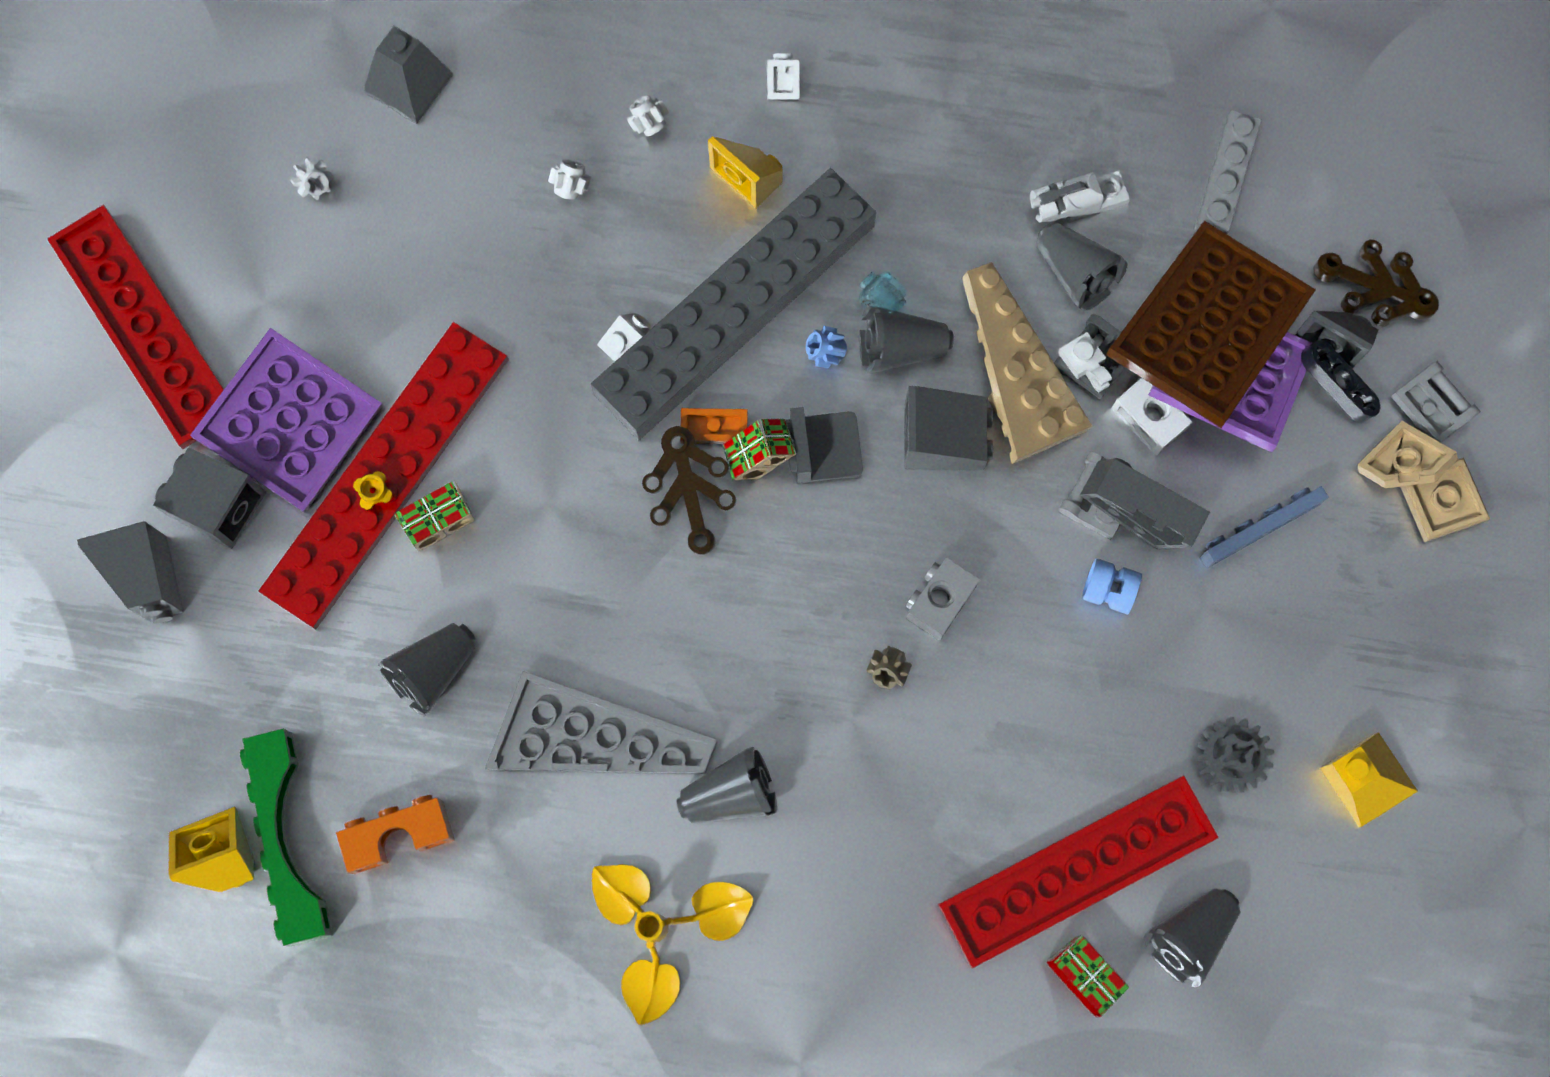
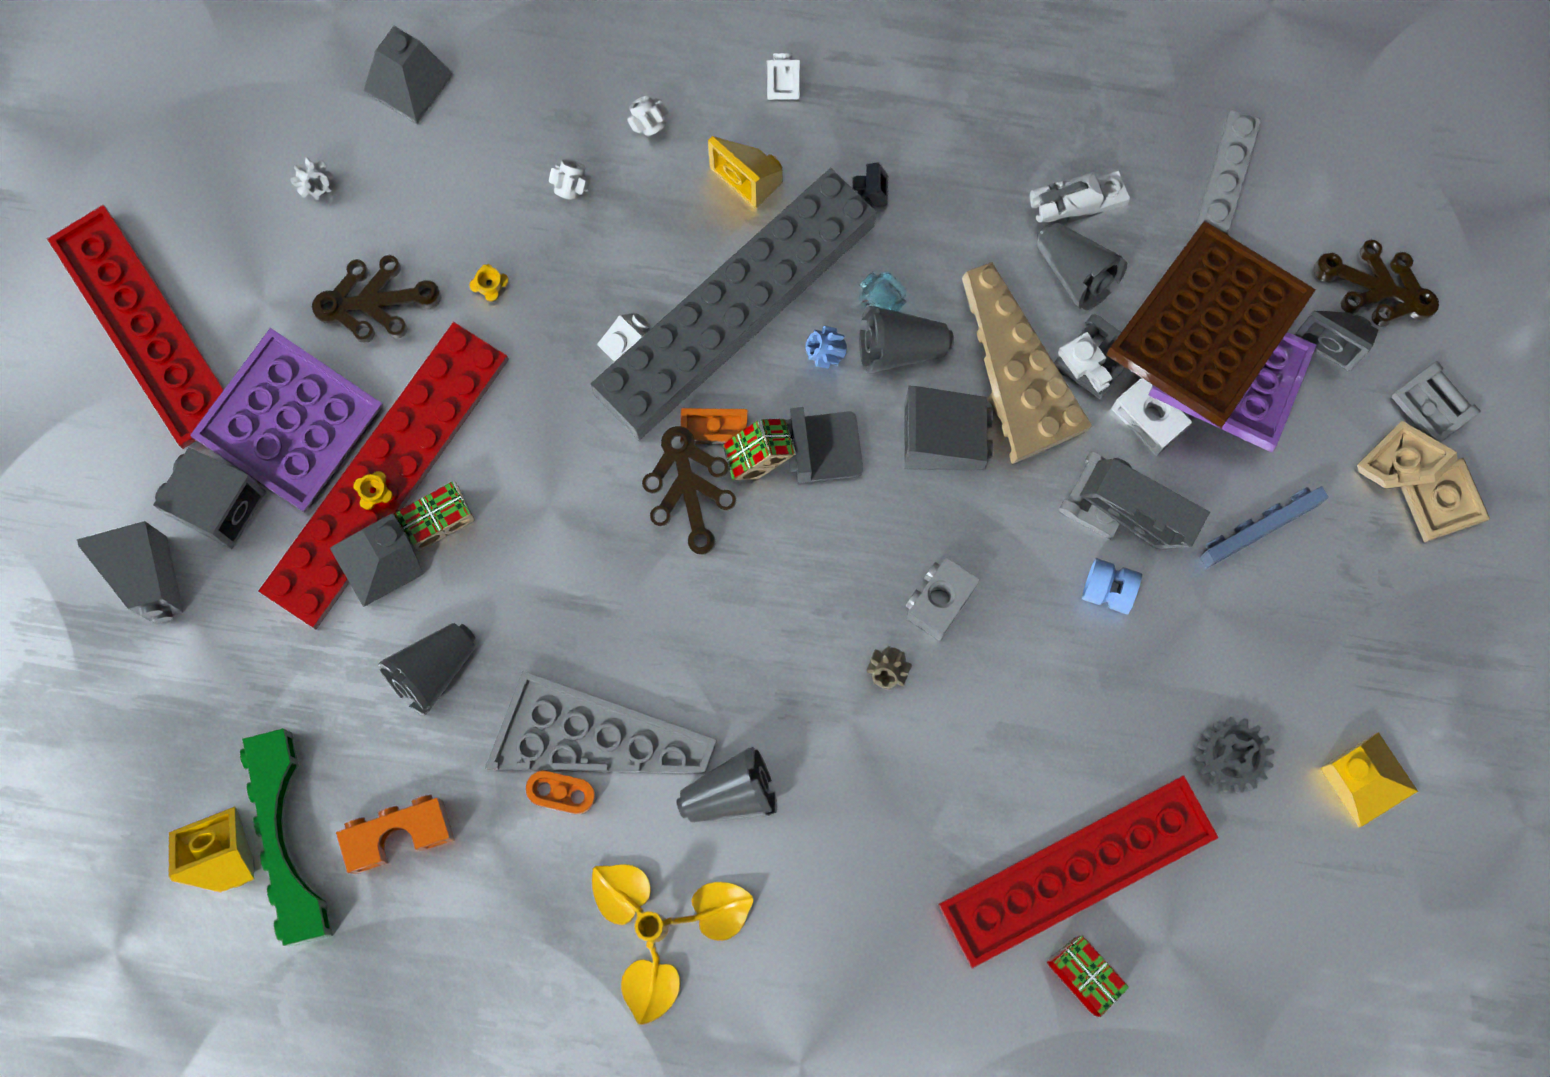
(371, 300): none -> dark brown plant
(377, 560): none -> dark grey slope
(485, 274): none -> yellow plate
(561, 792): none -> orange plate
(873, 185): none -> black tile
(1194, 936): dark grey cone -> none
(1349, 402): black beam -> none

